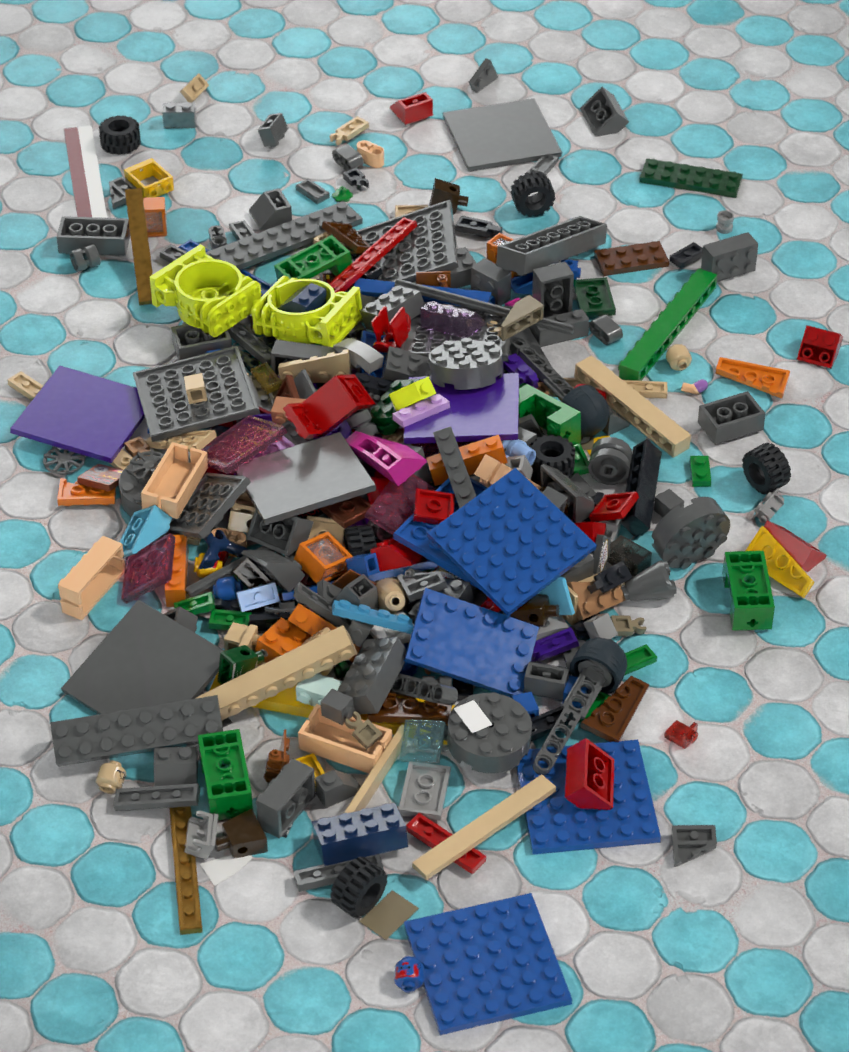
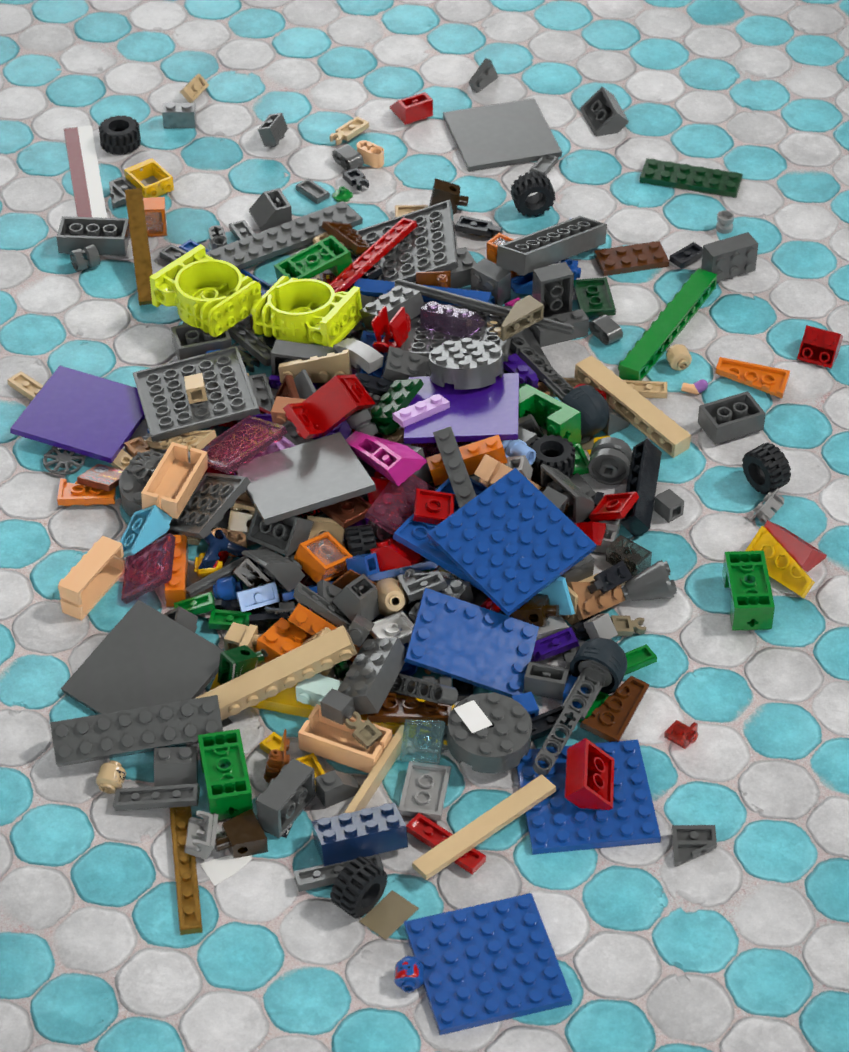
(266, 378): clear yellow tile -> none
(270, 743): none -> yellow tile
(305, 299): slope -> none
(367, 615): dark azure plate -> none
(412, 393): neon yellow slope -> none
(601, 553): dark grey tile -> none
(691, 532): dark grey piece -> none
(700, 471): green plate -> none

